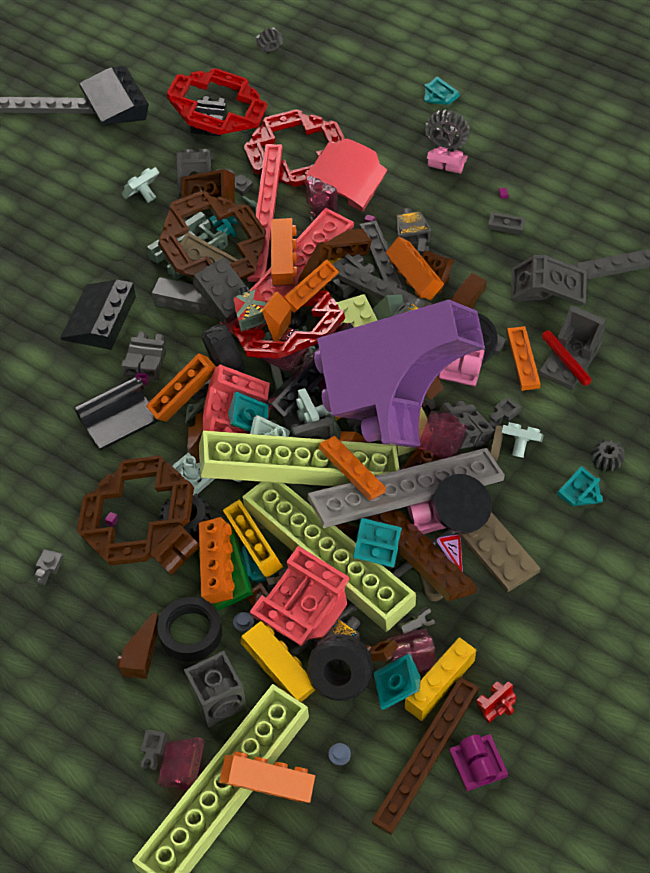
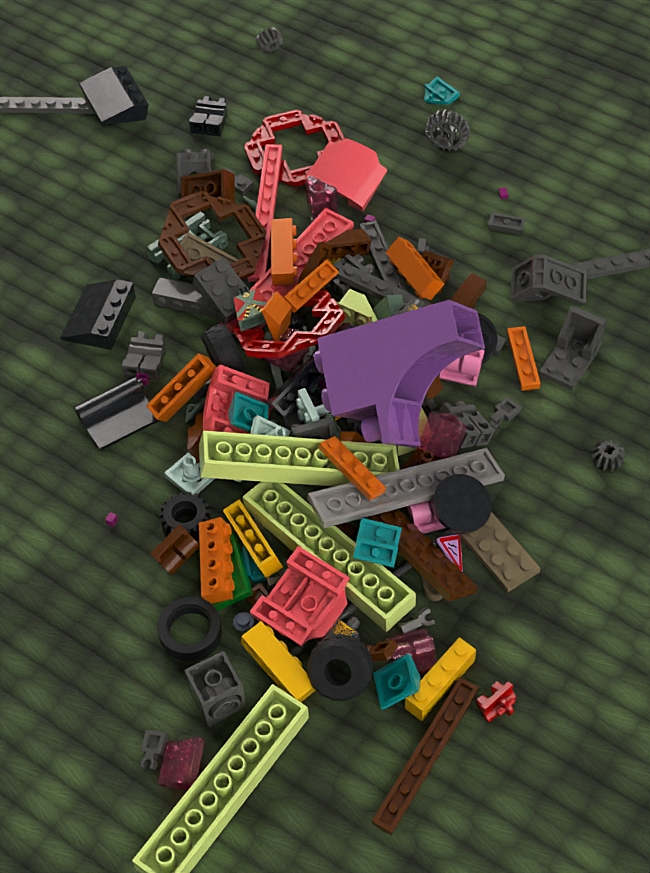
(48, 563): dark grey plate -> none
(112, 487): reddish brown plate -> none
(139, 650): reddish brown slope -> none
(141, 184): light aqua plate -> none
(226, 227): teal hips -> none
(233, 122): red plate -> none
(267, 778): orange brick -> none
(339, 754): sand blue plate -> none
(356, 307): none -> yellowish green slope
(412, 226): dark grey torso -> none
(453, 160): bright pink plate -> none
(478, 761): magenta plate -> none
(497, 441): dark tan tile -> none
(522, 437): light aqua plate -> none
(566, 358): red axle -> none
(581, 489): teal slope -> none

